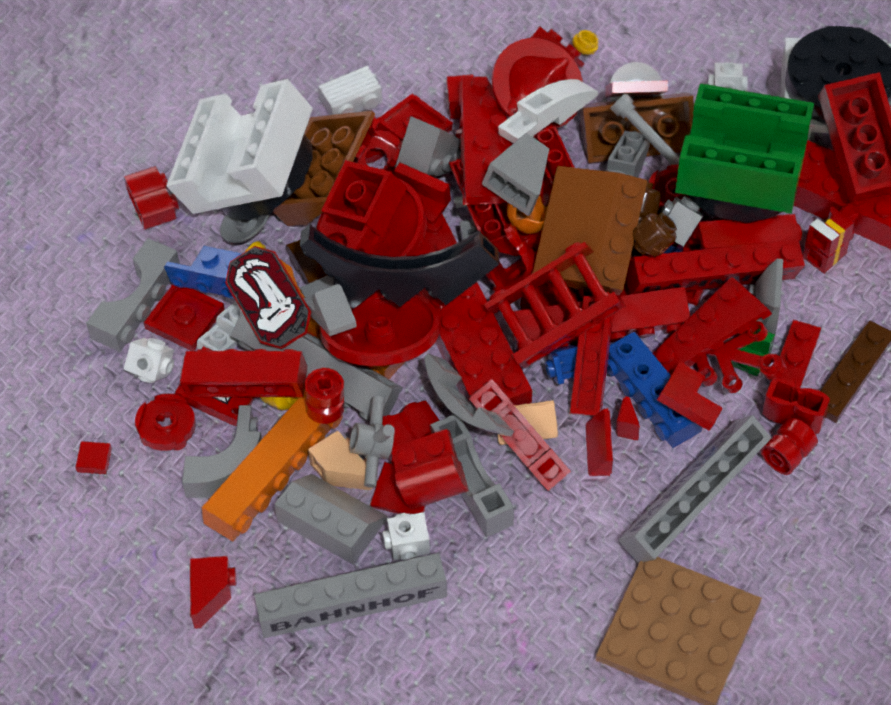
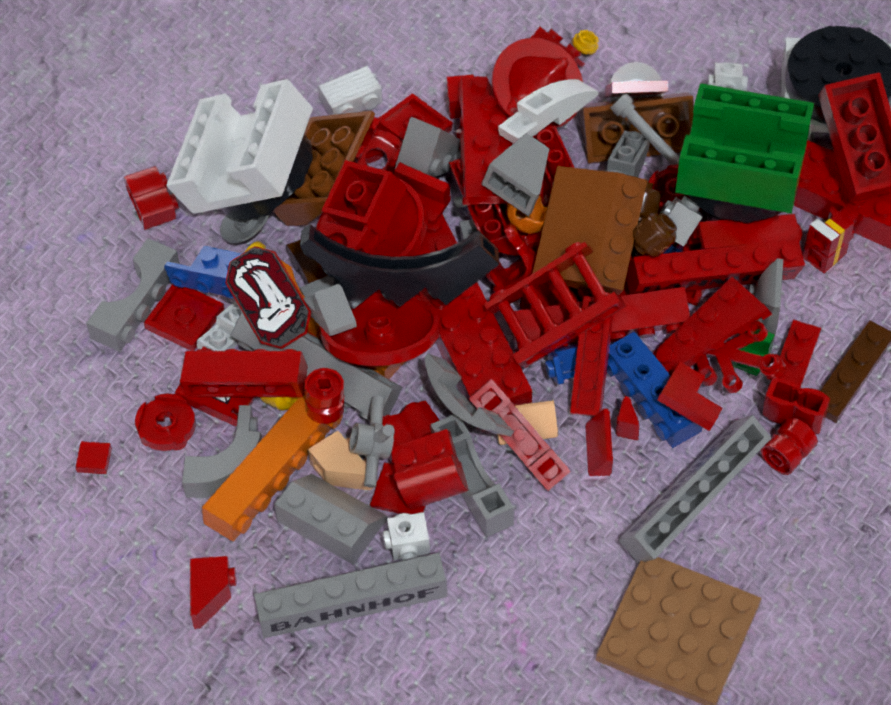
(149, 359): white brick -> none

